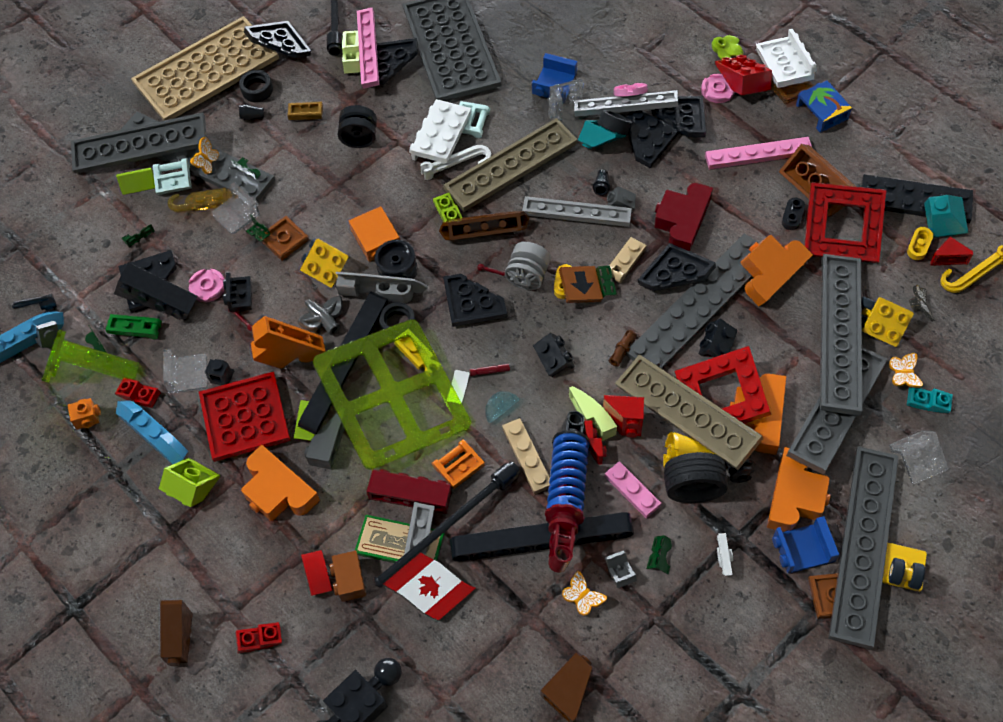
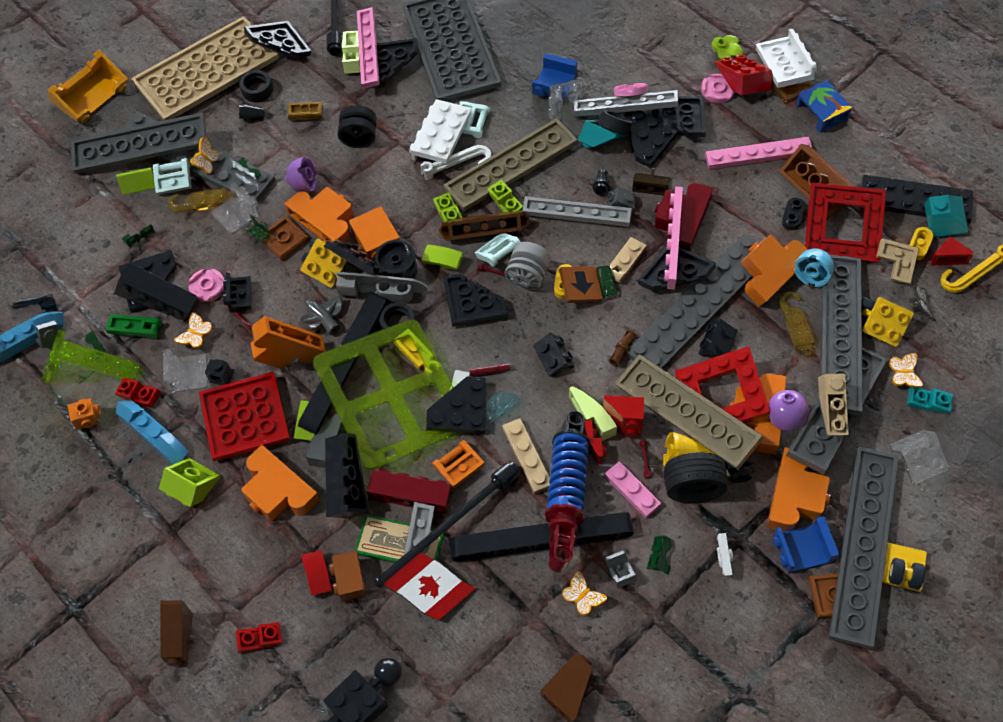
(88, 88): none -> light orange windscreen
(196, 333): none -> light orange animal
(301, 175): none -> medium lavender cylinder
(323, 215): none -> orange brick
(344, 477): none -> black wedge
(352, 254): none -> black plate
(442, 256): none -> lime slope
(460, 408): none -> black plate
(497, 248): none -> light aqua plate
(503, 197): none -> lime slope
(647, 474): none -> dark red hinge
(650, 183): none -> dark brown panel
(673, 243): none -> bright pink plate
(788, 410): none -> medium lavender cylinder
(797, 324): none -> clear yellow plate
(814, 267): none -> medium azure cylinder
(833, 403): none -> tan slope
(903, 258): none -> tan plate

